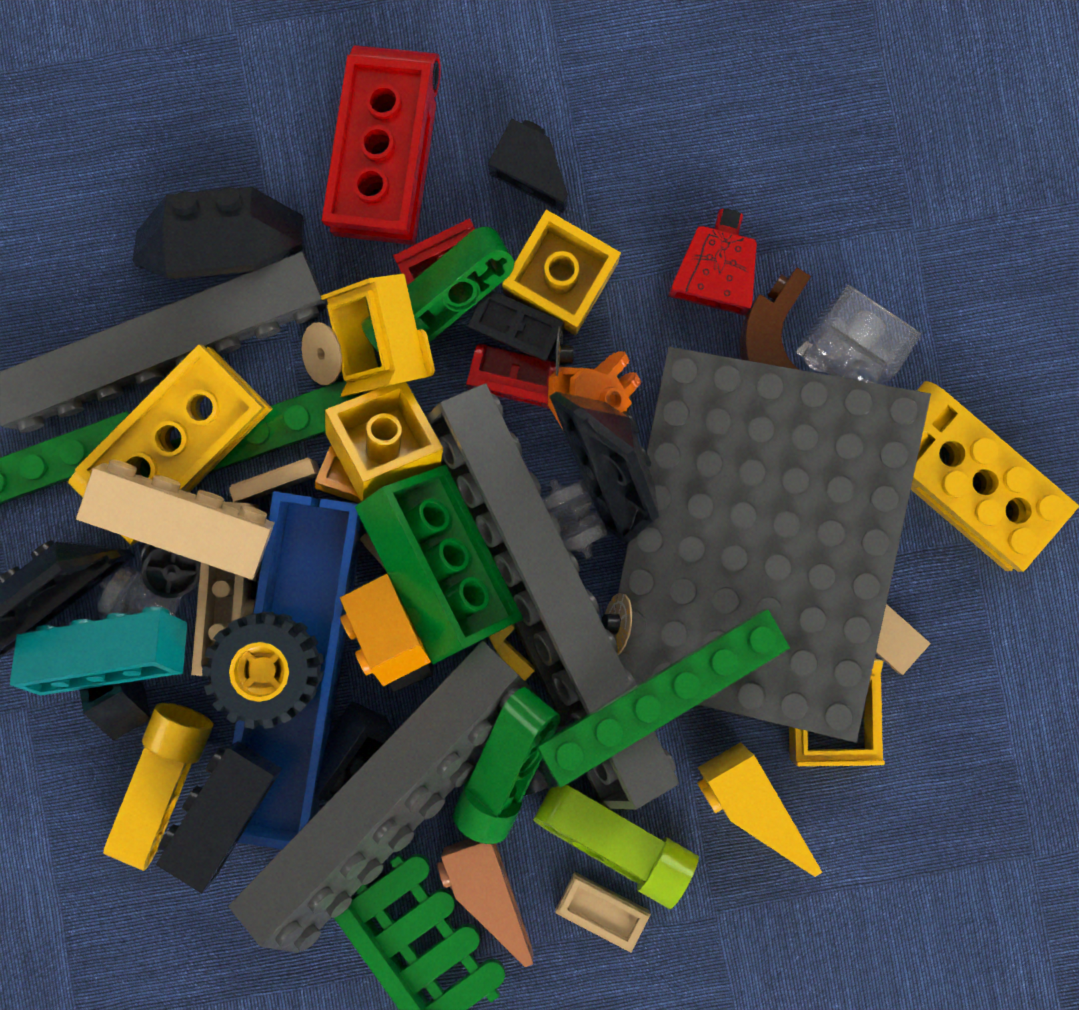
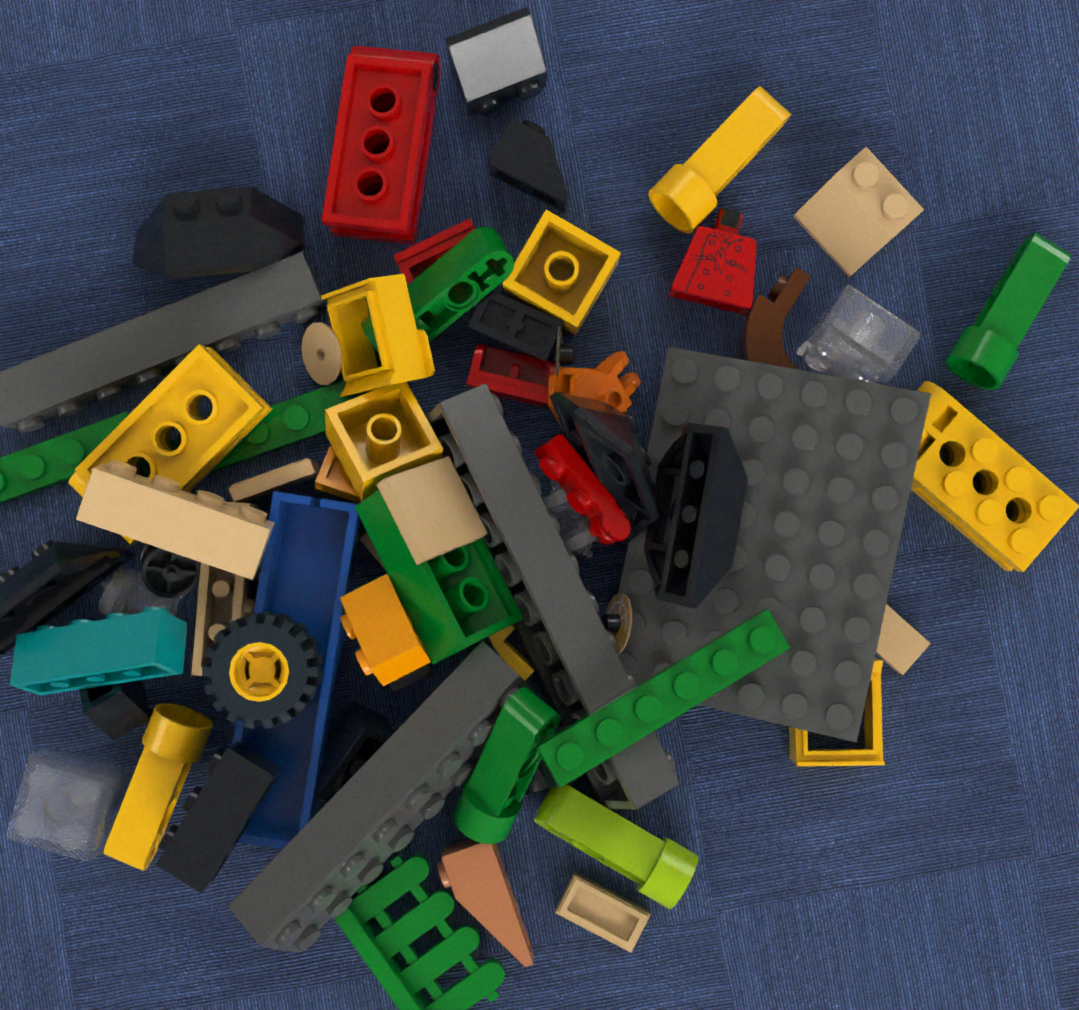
(67, 803): none -> clear brick
(431, 509): none -> tan tile
(497, 62): none -> slope
(583, 490): none -> red hinge
(691, 189): none -> yellow beam
(700, 513): none -> black wedge
(748, 799): yellow slope -> none
(857, 212): none -> tan slope
(990, 345): none -> green beam

